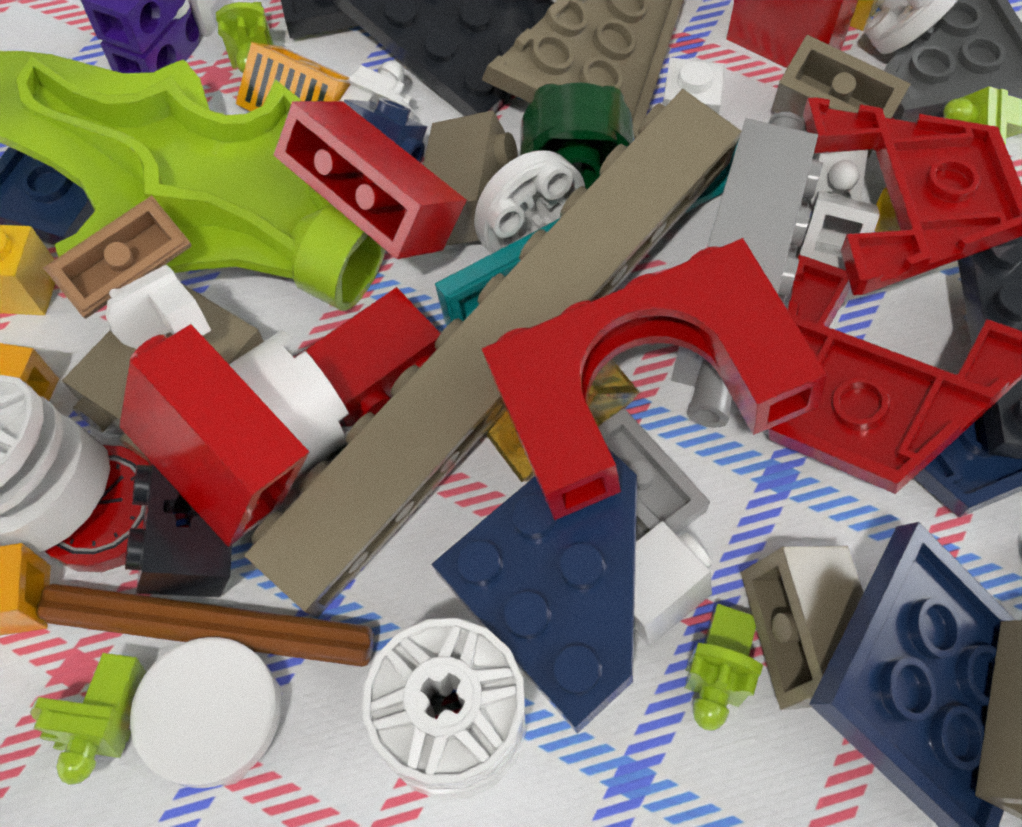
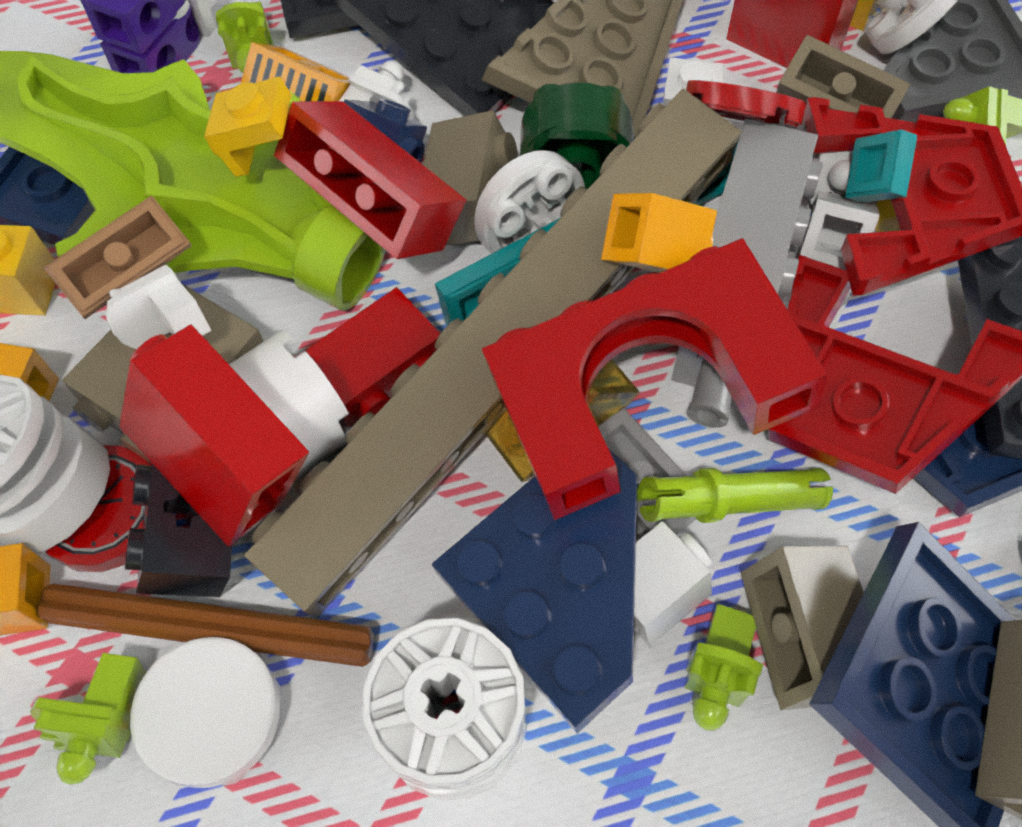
(247, 118): none -> yellow bracket
(656, 231): none -> light orange brick
(713, 495): none -> lime pin
(746, 102): none -> red tile
(881, 166): none -> teal tile

